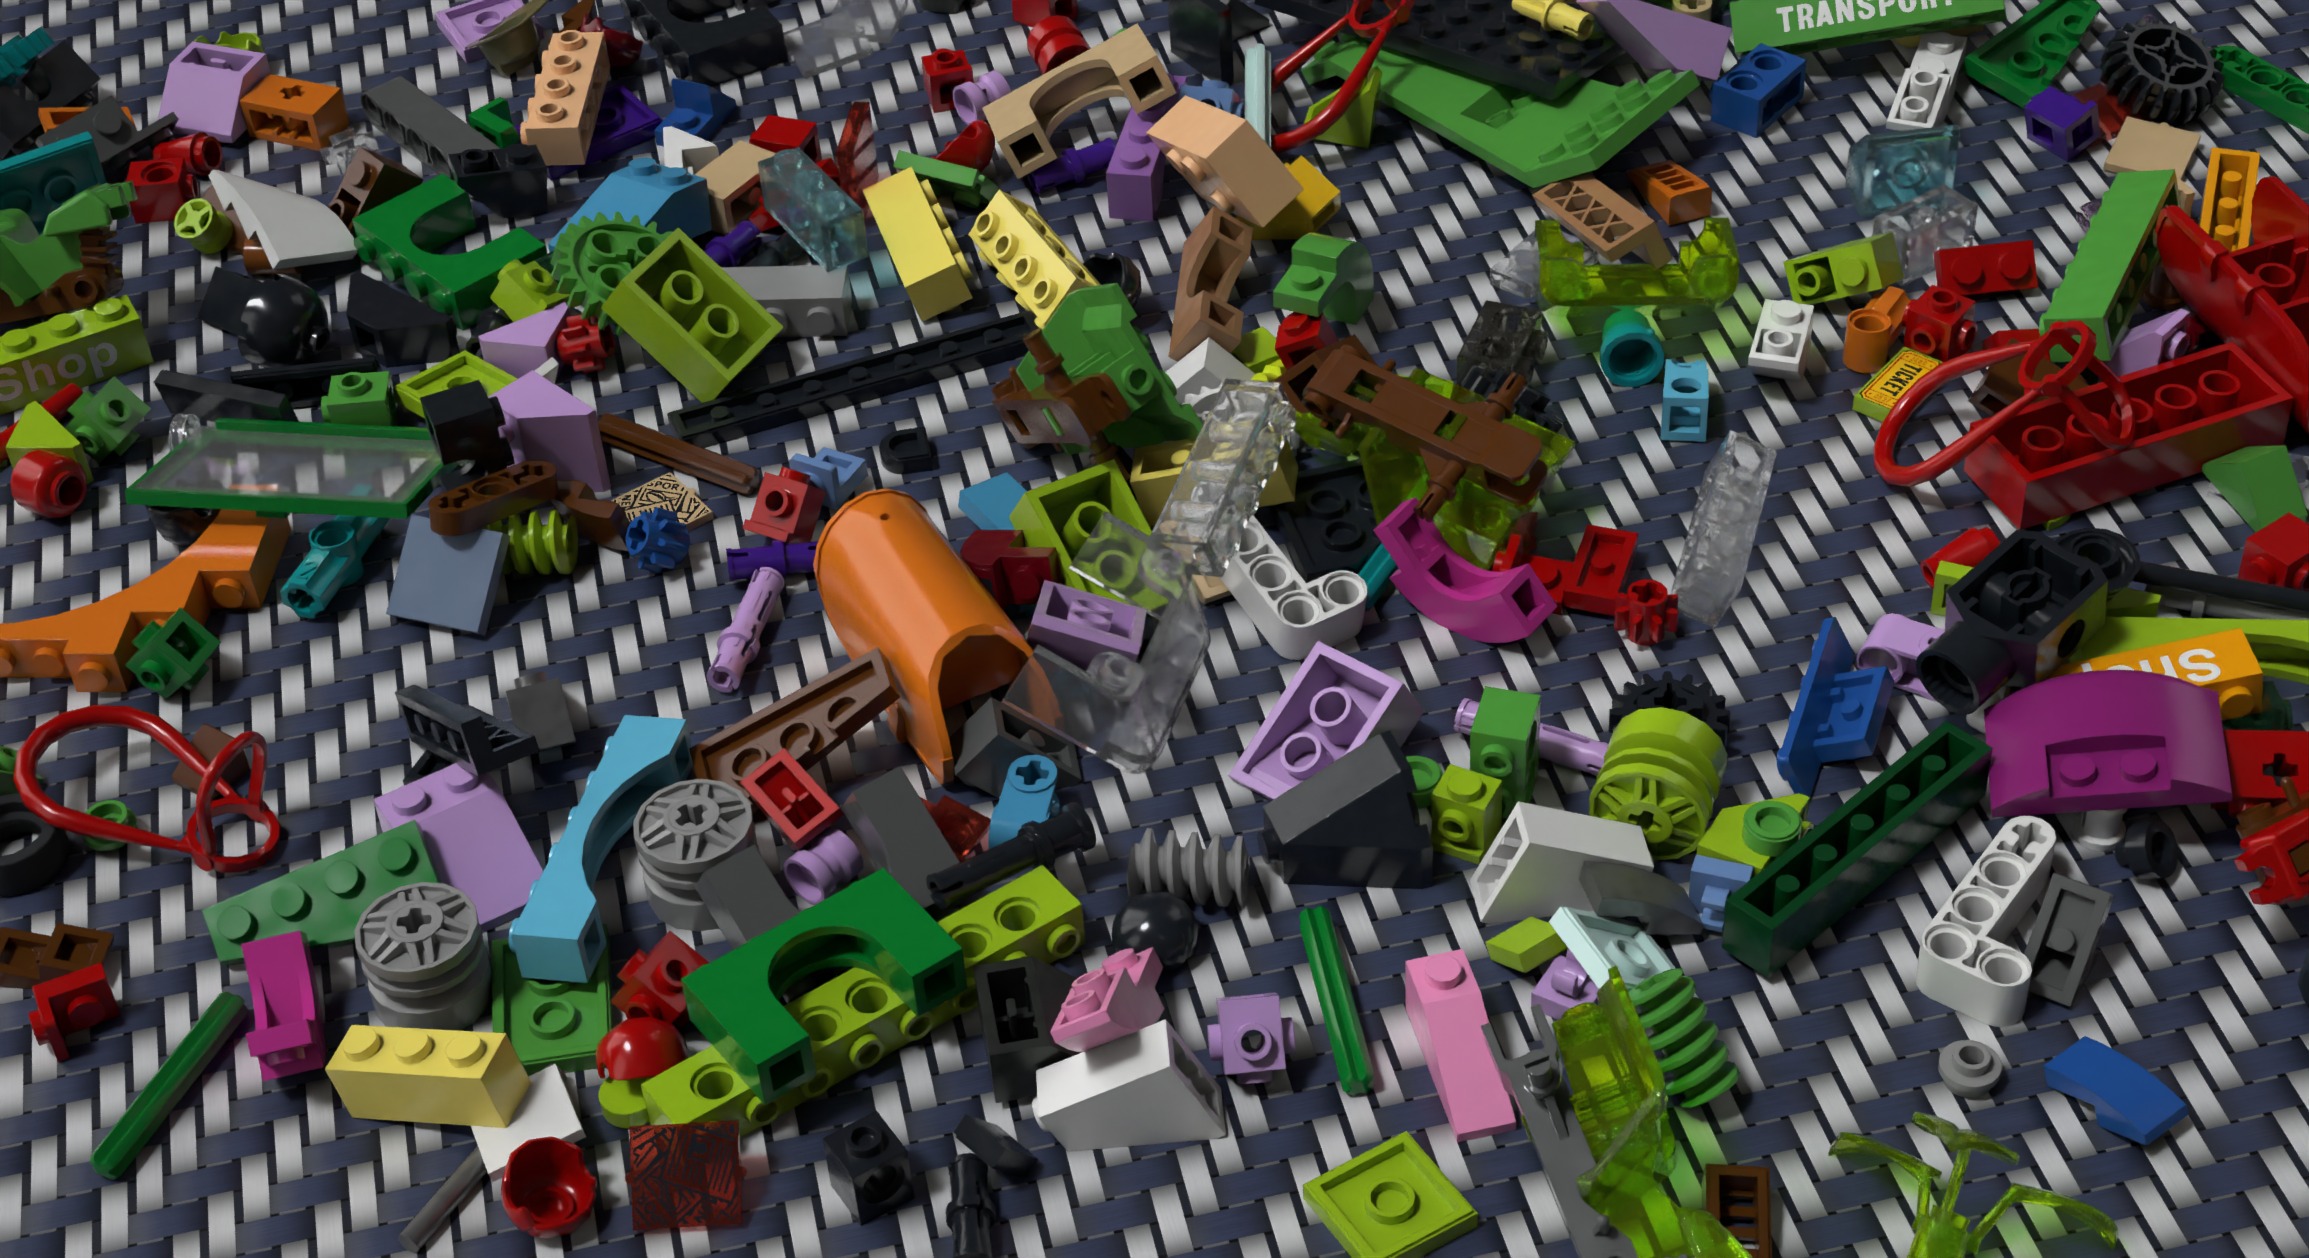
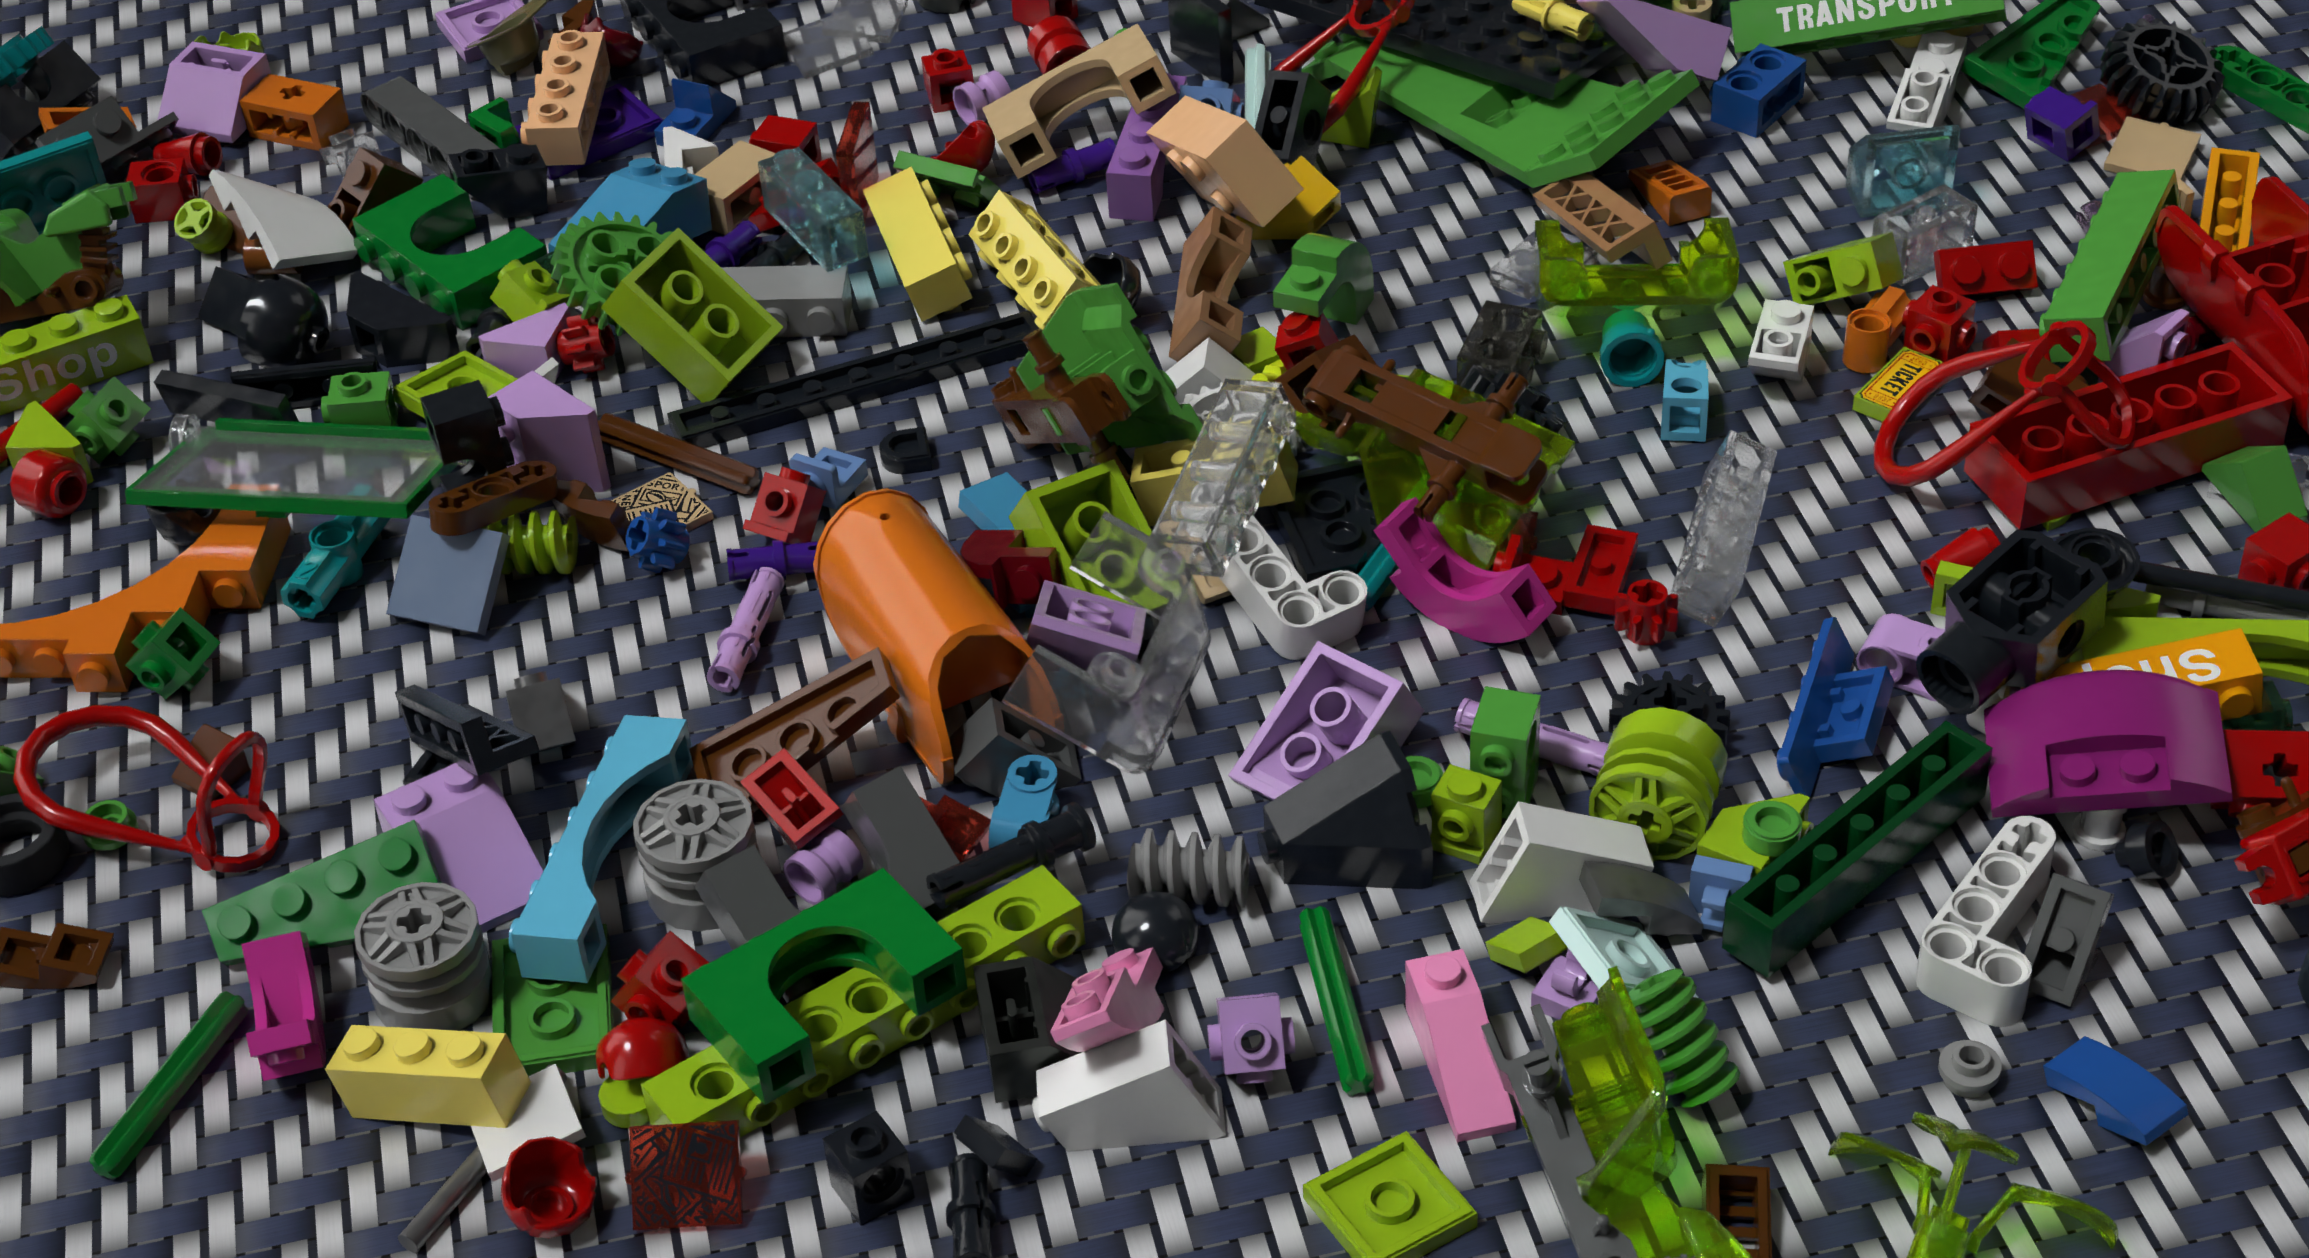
(71, 1005): red bracket -> none
(1293, 115): none -> black brick

